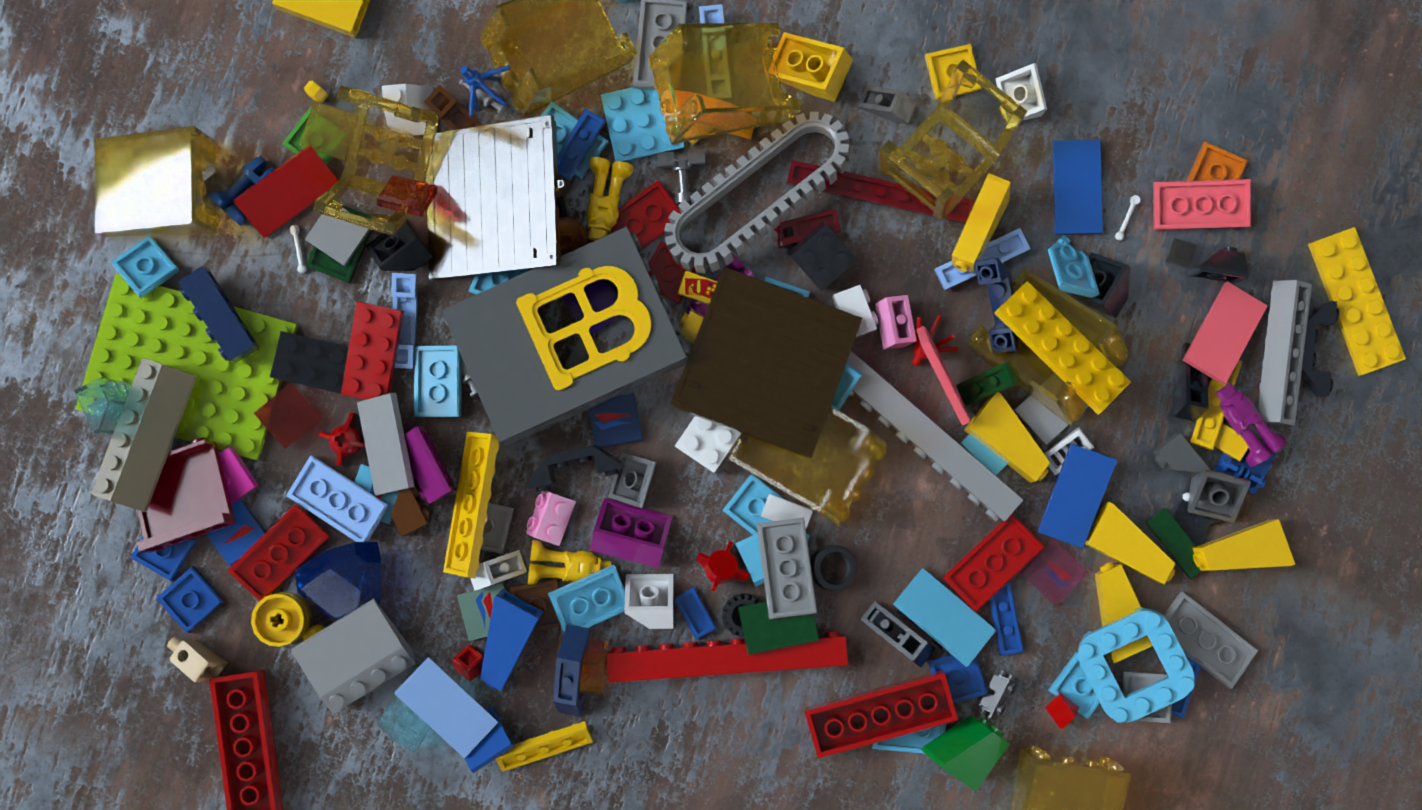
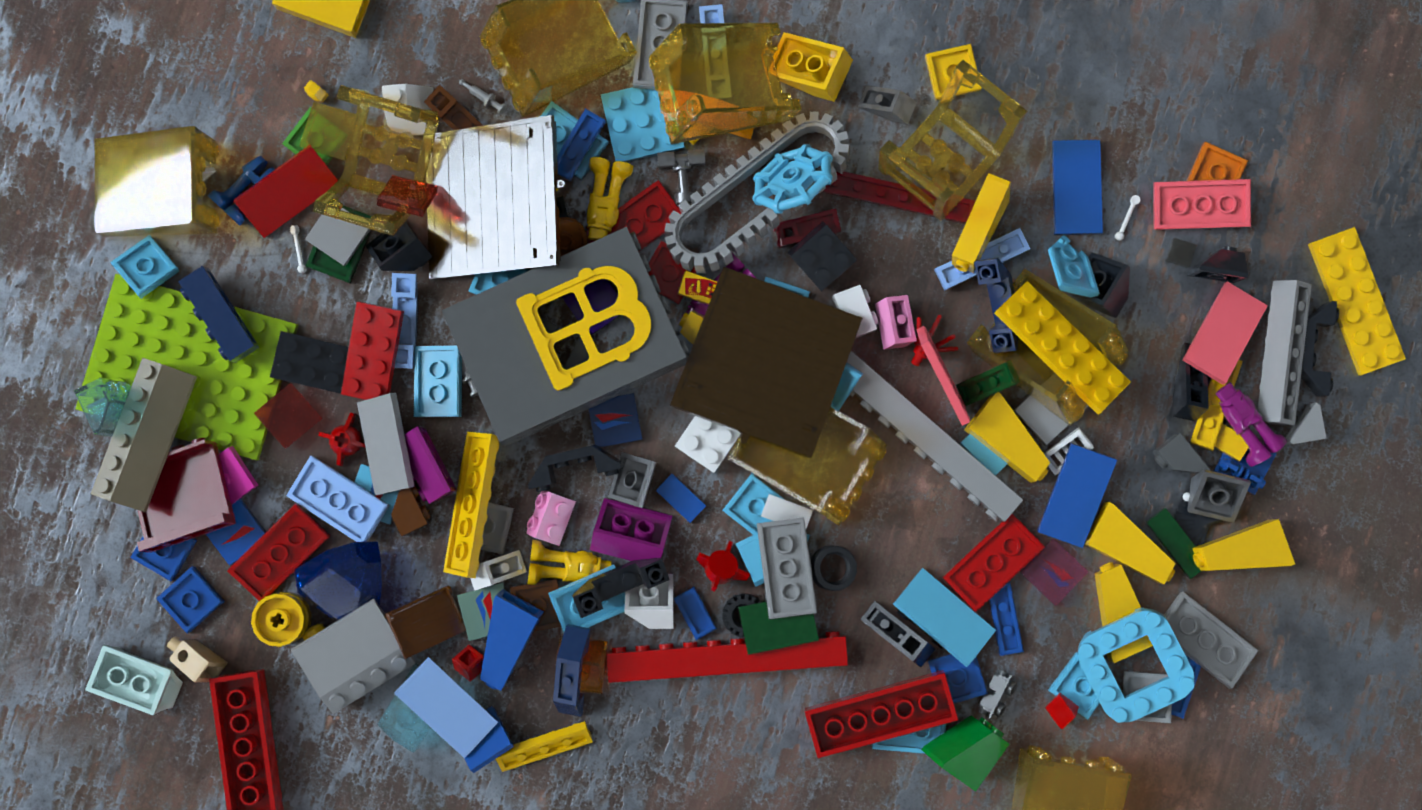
(133, 681): none -> light aqua slope
(426, 622): none -> reddish brown piece
(476, 81): blue plant -> none
(617, 581): none -> black slope
(681, 498): none -> blue tile
(803, 175): none -> medium azure plate
(1026, 89): white slope -> none
(1308, 426): none -> light grey slope

